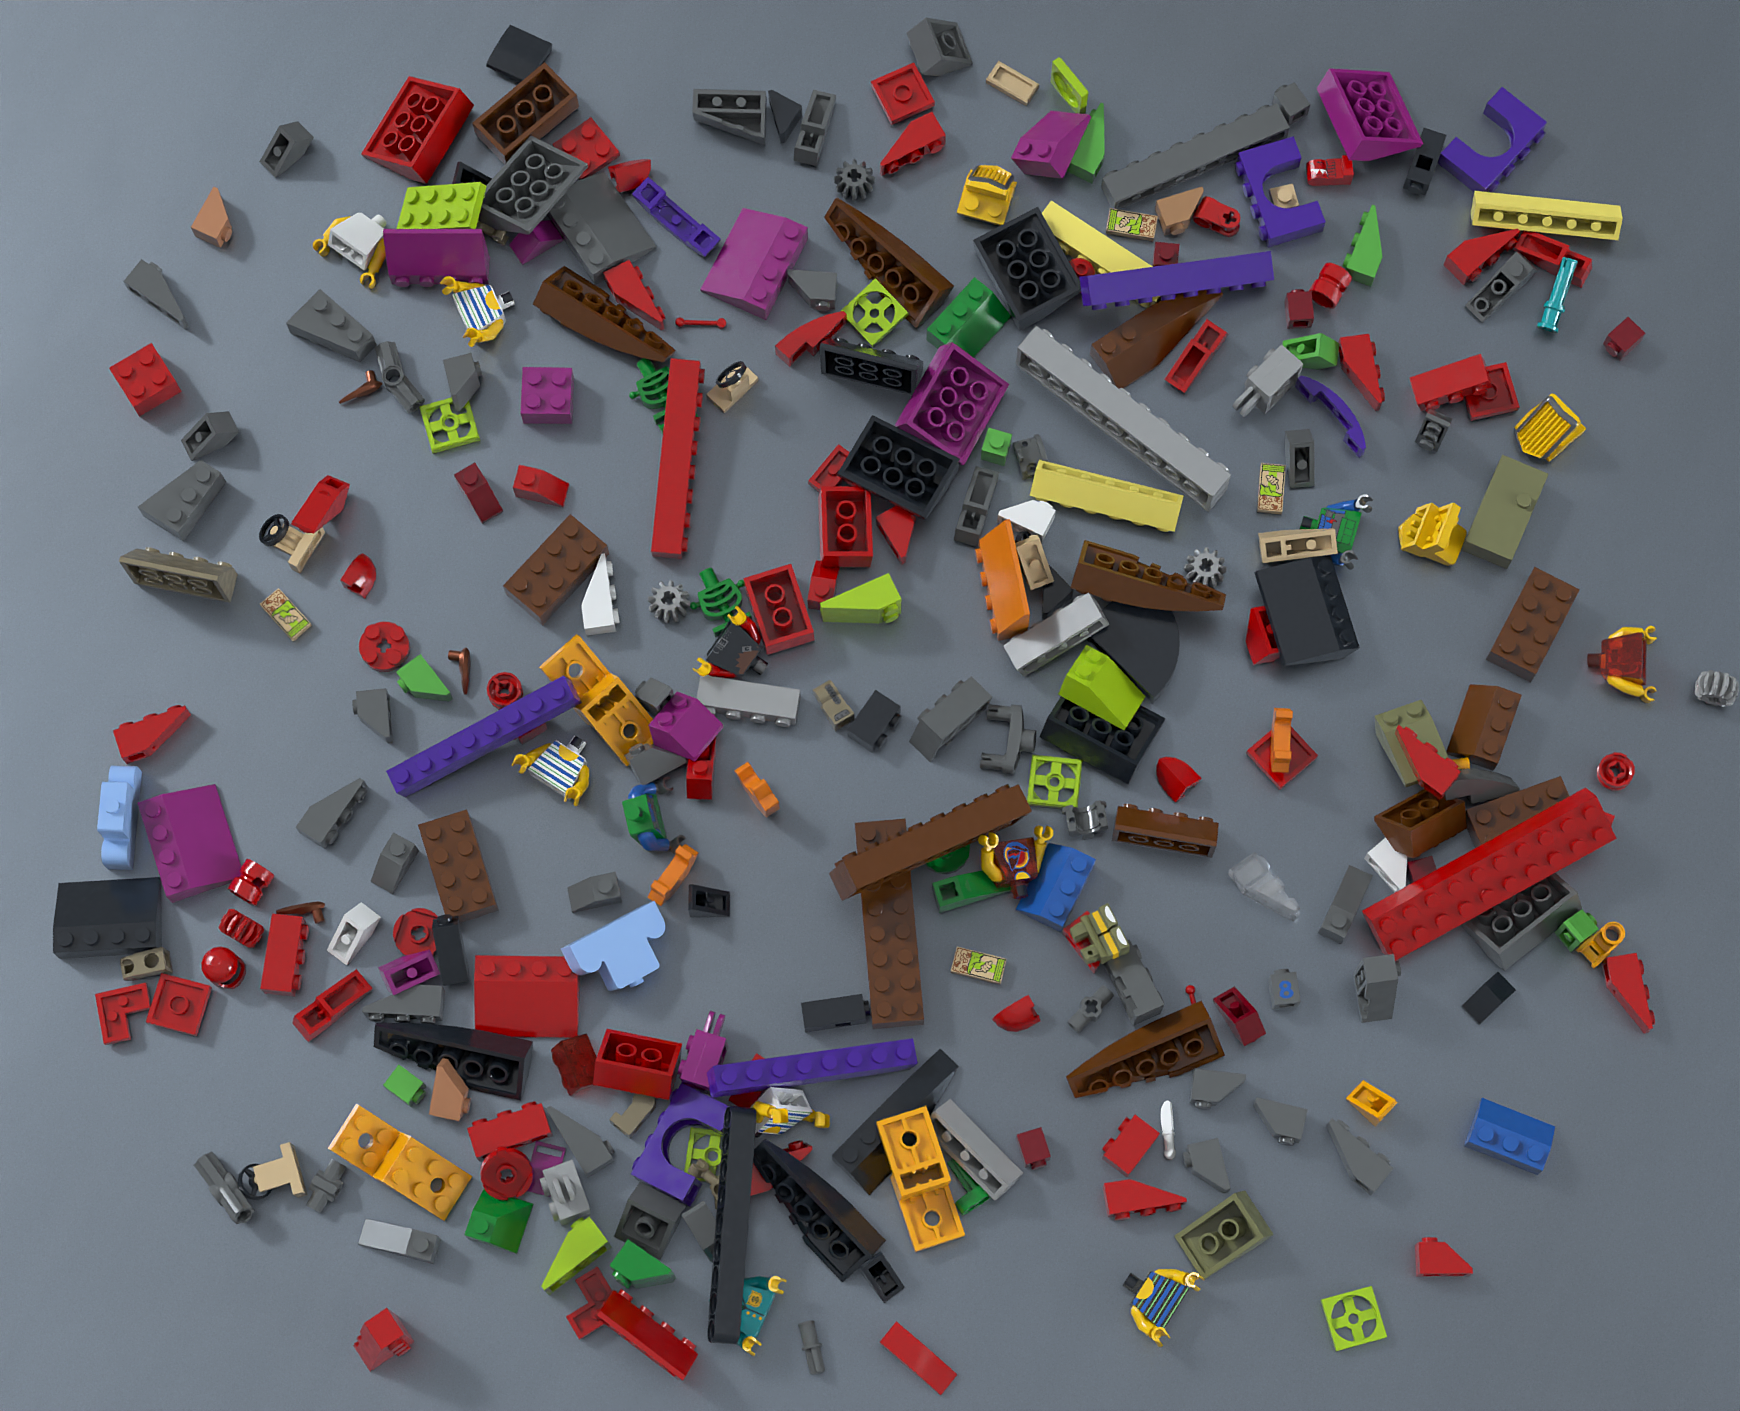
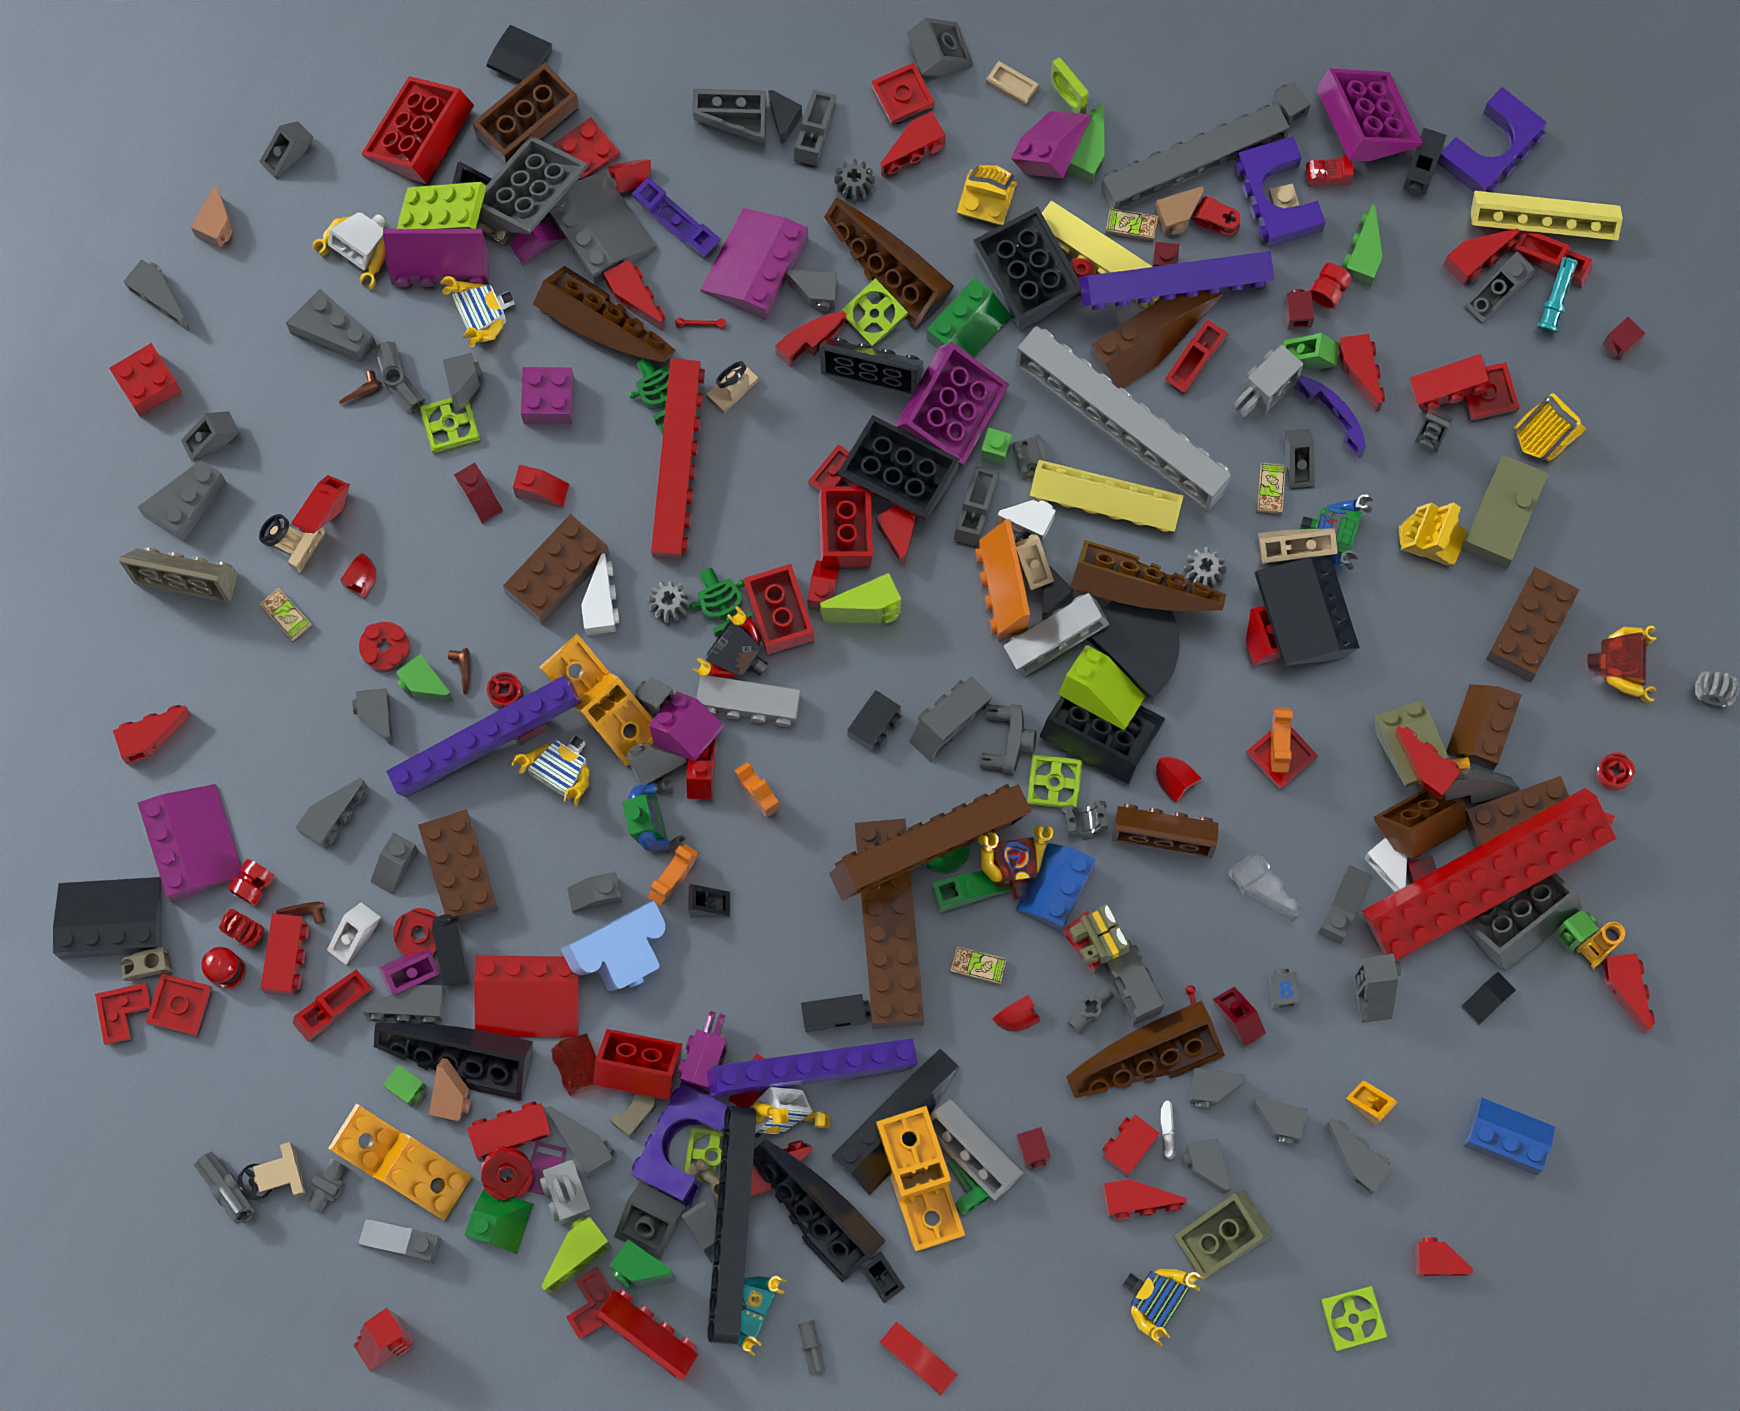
(119, 816): light blue brick -> none
(833, 705): dark tan leg -> none

